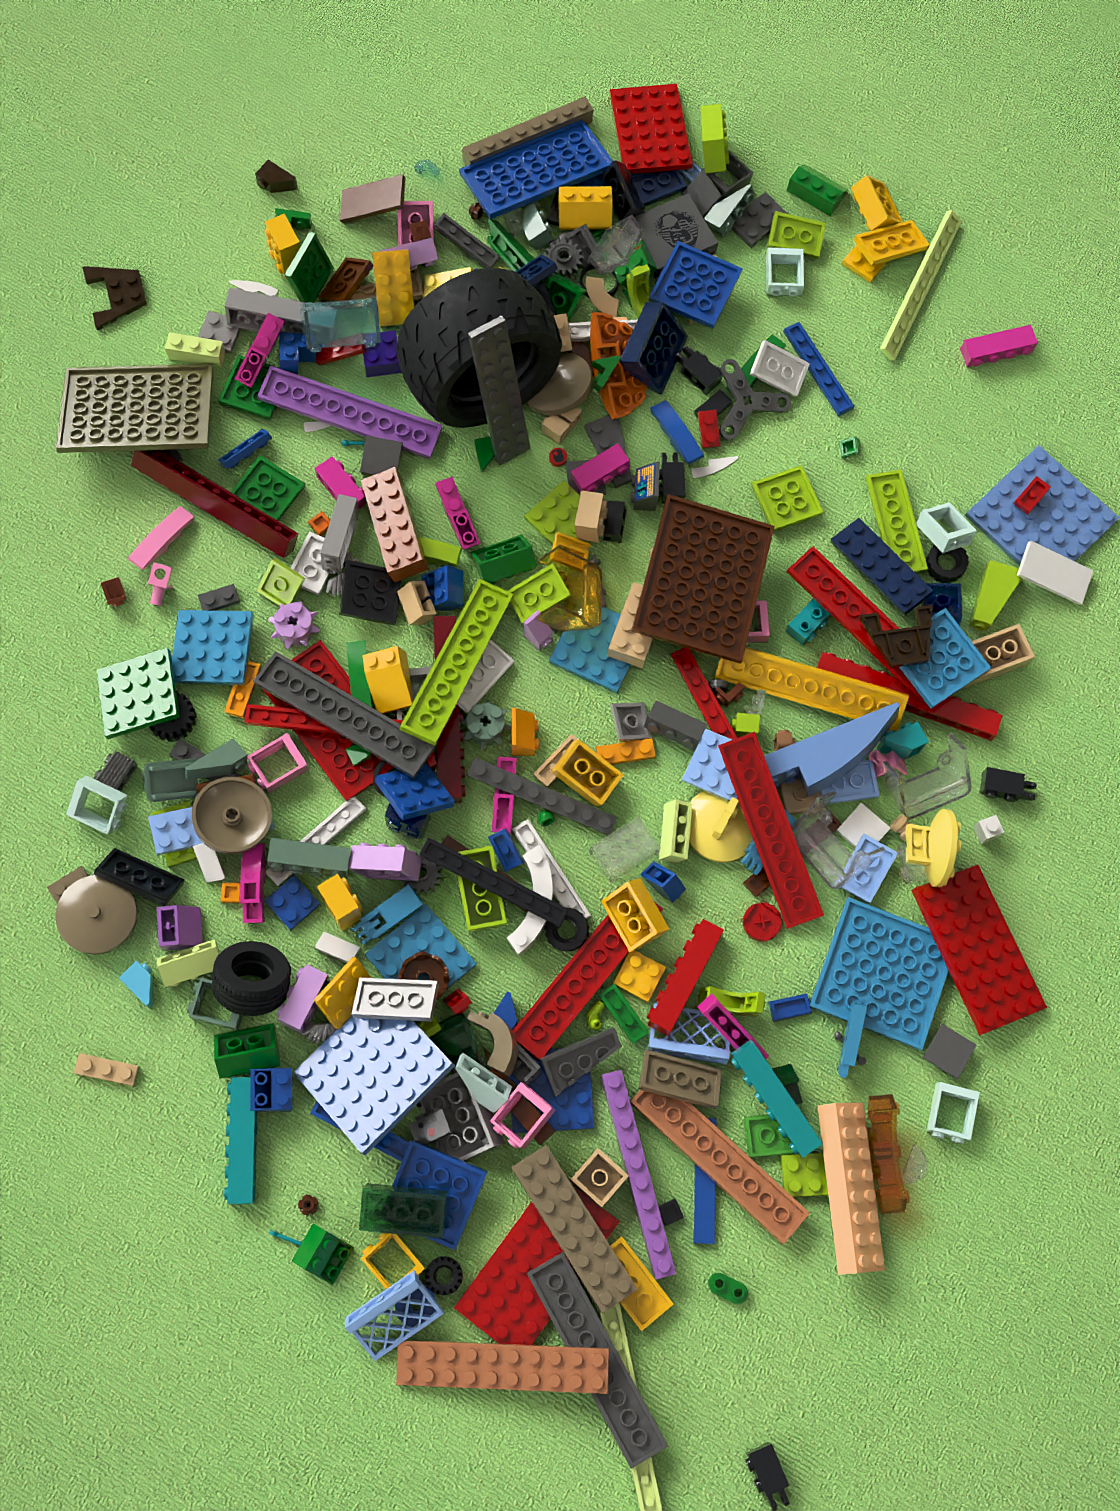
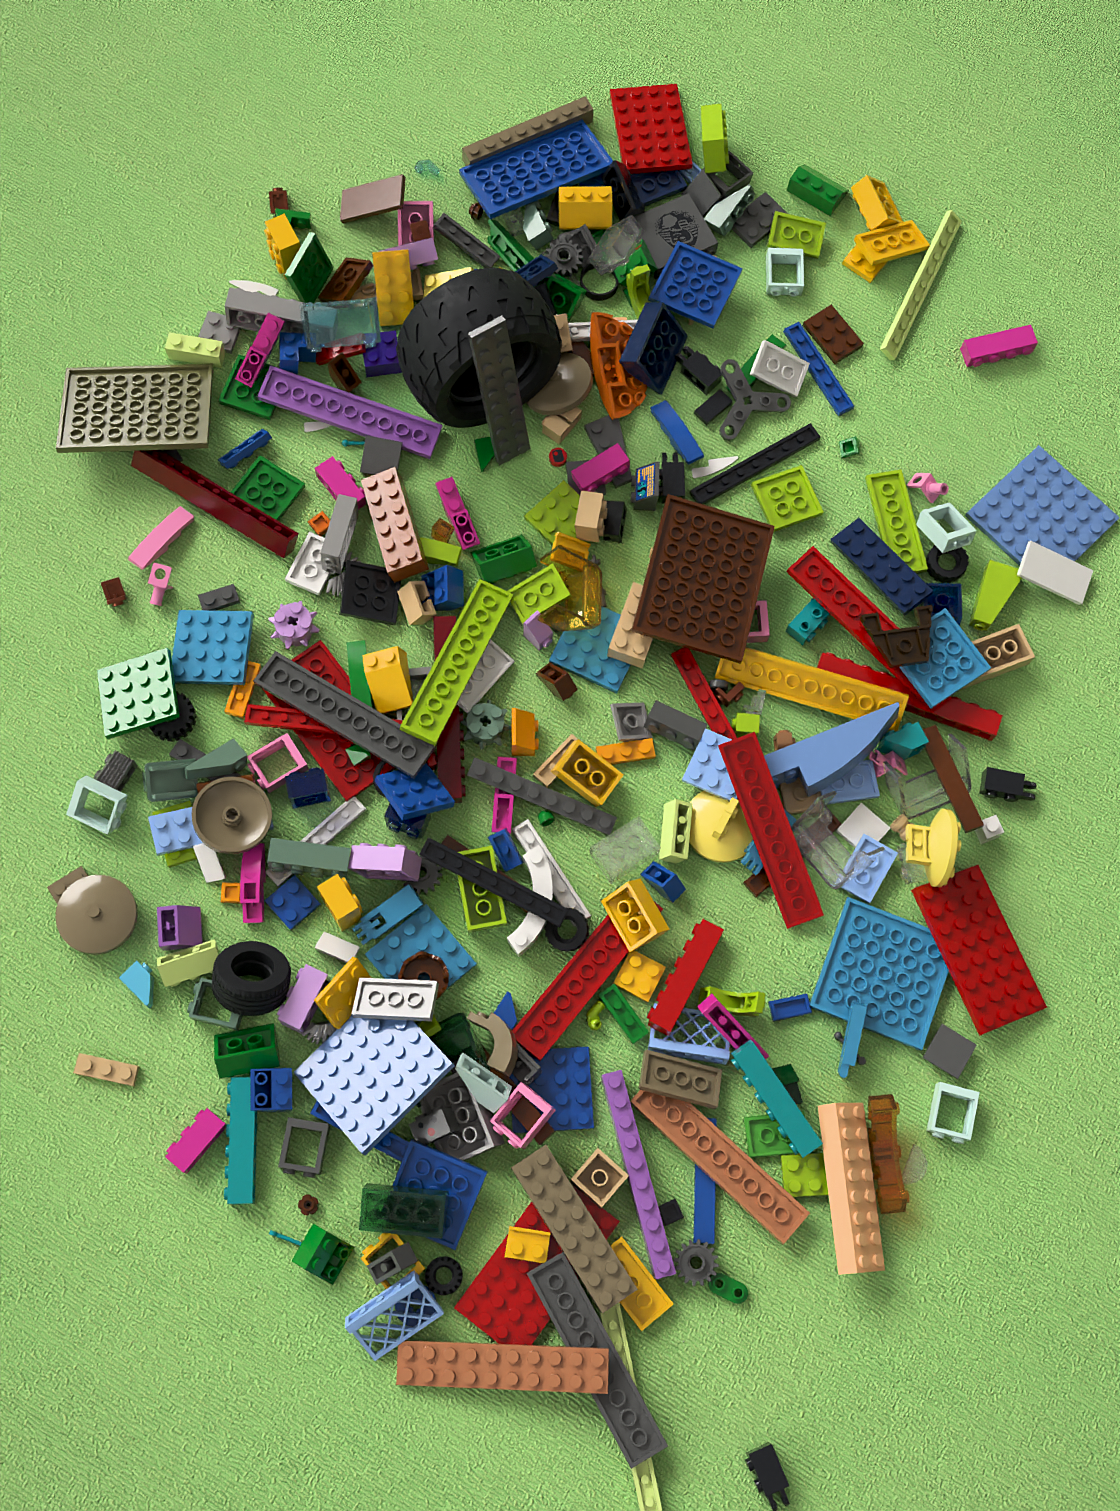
(123, 290): dark brown wing -> none
(139, 877): black tile -> none
(195, 1140): none -> dark pink brick
(275, 178): dark brown slope -> none
(278, 199): none -> copper bracket
(280, 583): lime plate -> none
(307, 788): none -> clear blue brick
(310, 1126): none -> dark grey window
(343, 373): none -> reddish brown slope
(392, 1263): none -> dark grey slope
(442, 531): none -> clear orange slope
(457, 1001): red plate -> none
(527, 1244): none -> yellow plate
(557, 681): none -> reddish brown slope
(575, 1060): dark grey wing -> none
(600, 297): tan tile -> none
(605, 366): green slope -> none
(706, 1256): none -> dark grey gear
(708, 429): red plate -> none
(755, 464): none -> black tile
(762, 922): red tile -> none
(833, 334): none -> reddish brown plate
(928, 486): none -> bright pink bracket
(951, 781): none -> reddish brown tile
(1032, 495): red plate -> none

